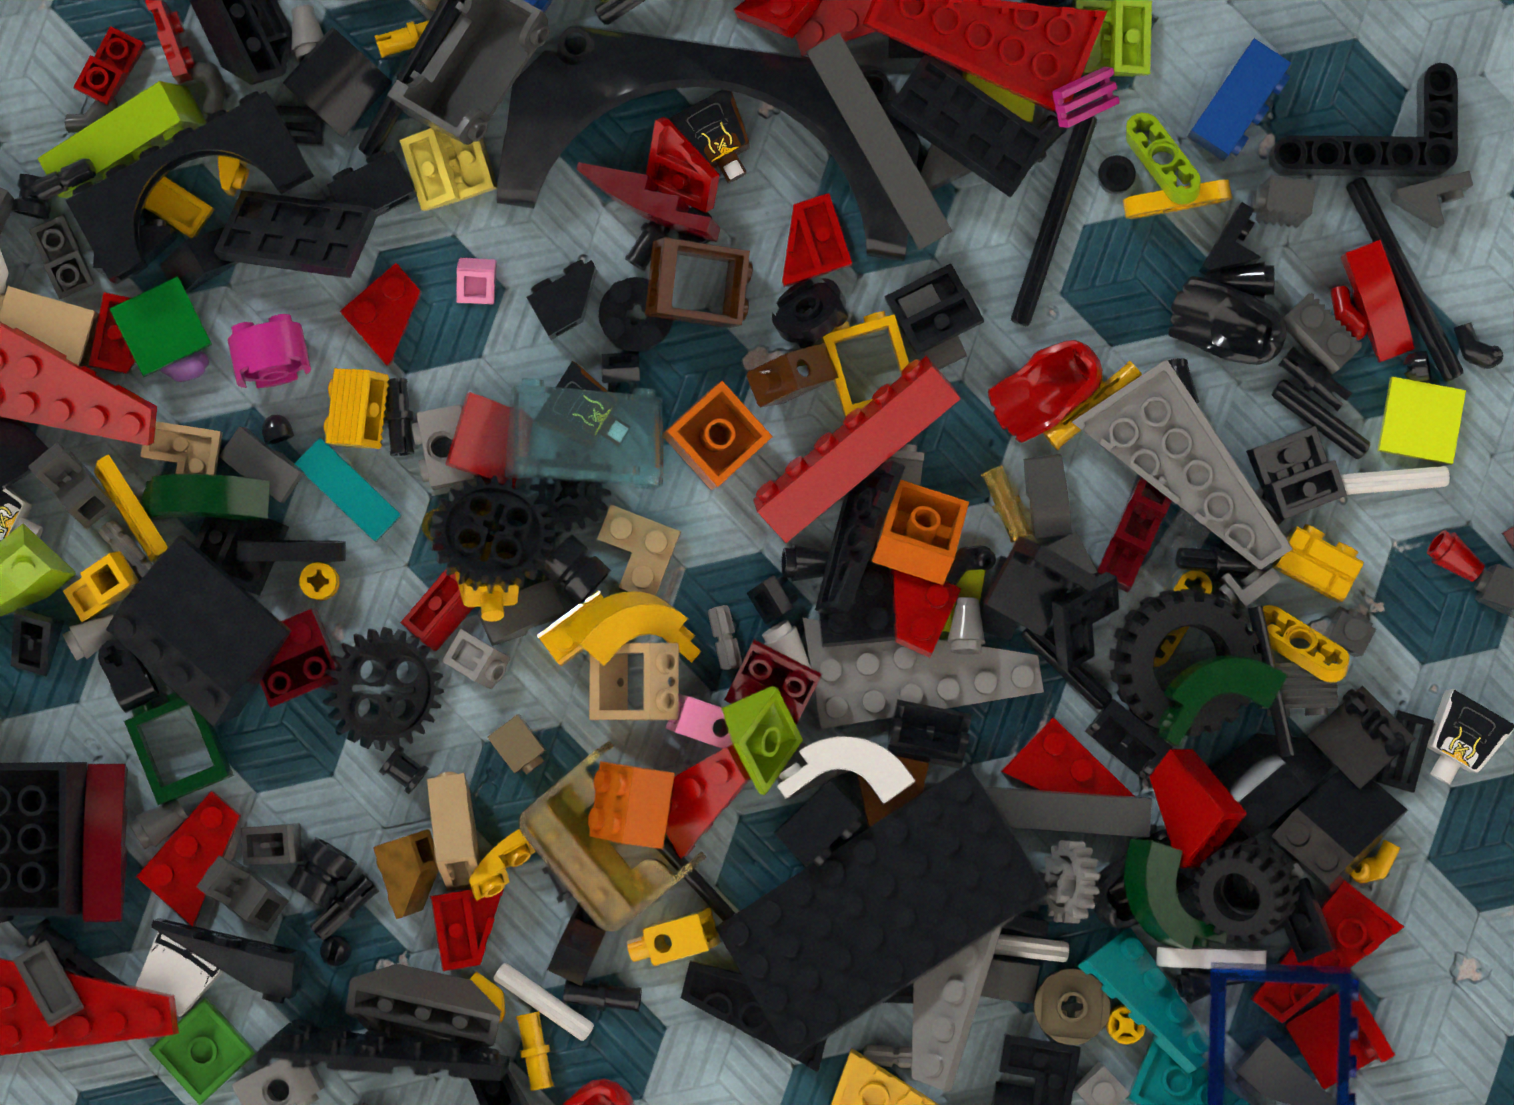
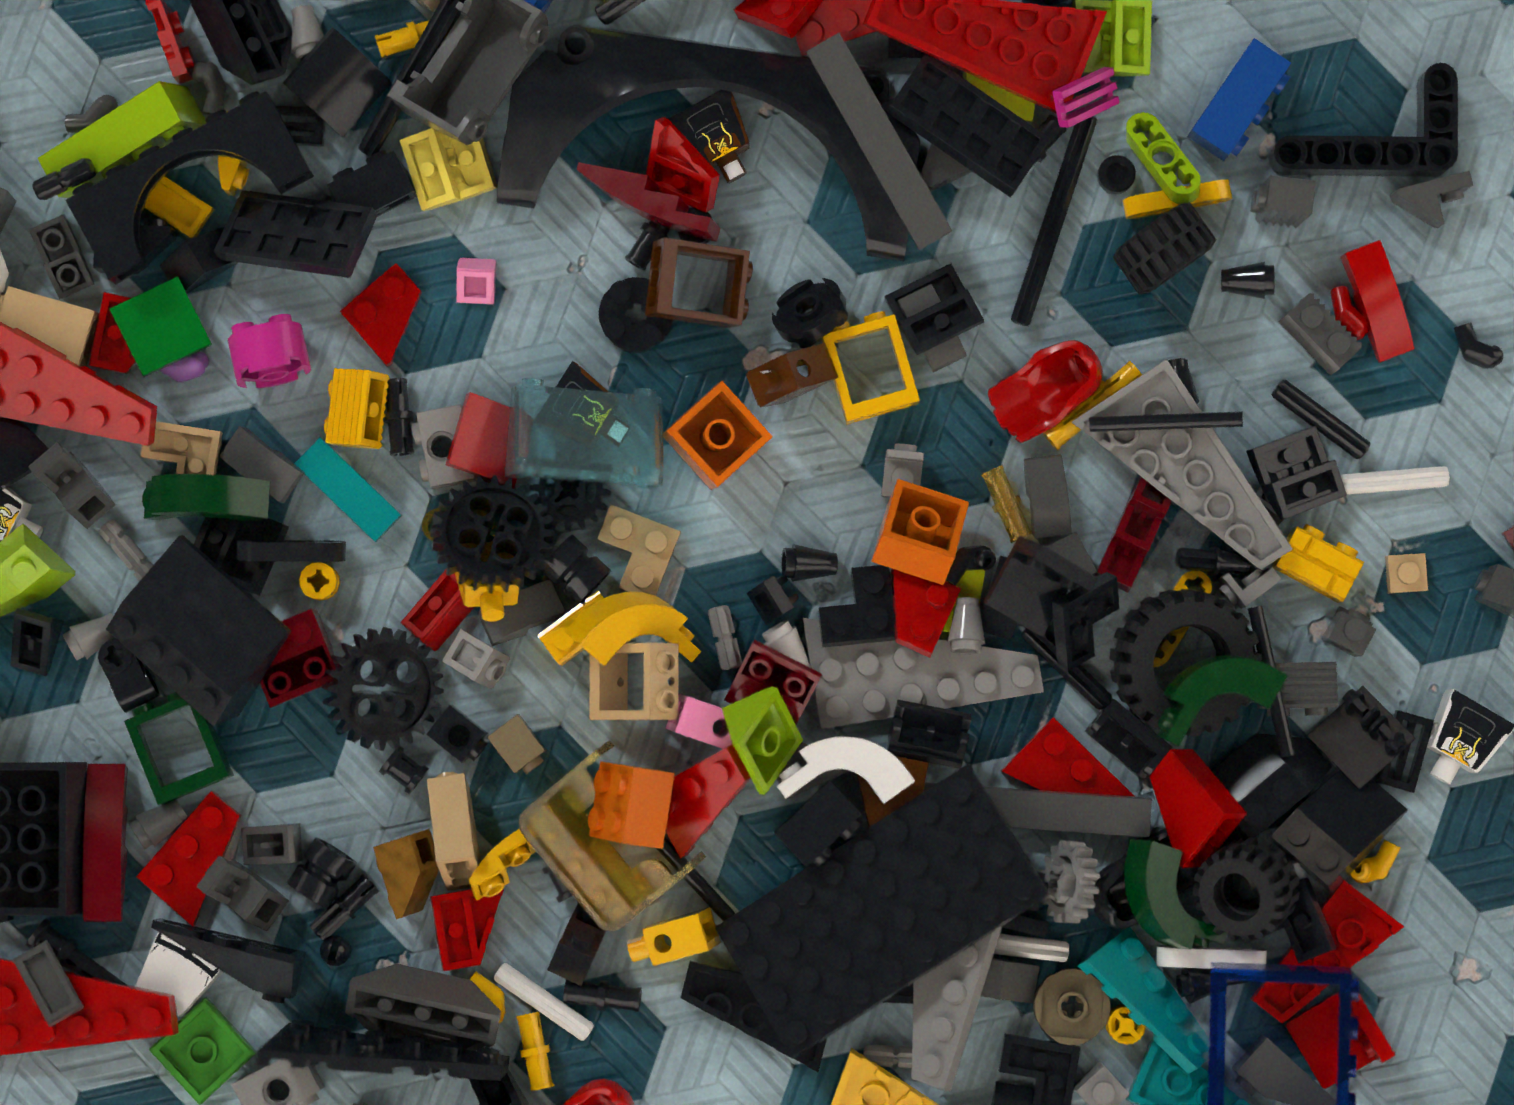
(29, 206): black wheel -> none
(101, 586): yellow brick -> none
(110, 66): red slope -> none
(130, 508): yellow tile -> none
(276, 429): black hinge -> none
(442, 729): none -> black brick
(563, 302): black slope -> none
(620, 368): black tile -> none
(814, 242): red wing -> none
(855, 449): red brick -> none
(855, 536): black wing -> none
(1164, 248): none -> black tyre
(1166, 421): none -> black bar
(1226, 251): black slope -> none
(1227, 322): black hair -> none
(1309, 657): yellow beam -> none
(1315, 378): black pin -> none
(1405, 279): black axle -> none
(1406, 573): none -> tan plate
(1420, 366): black hinge -> none
(1421, 420): neon yellow tile -> none
(1455, 556): red cone -> none

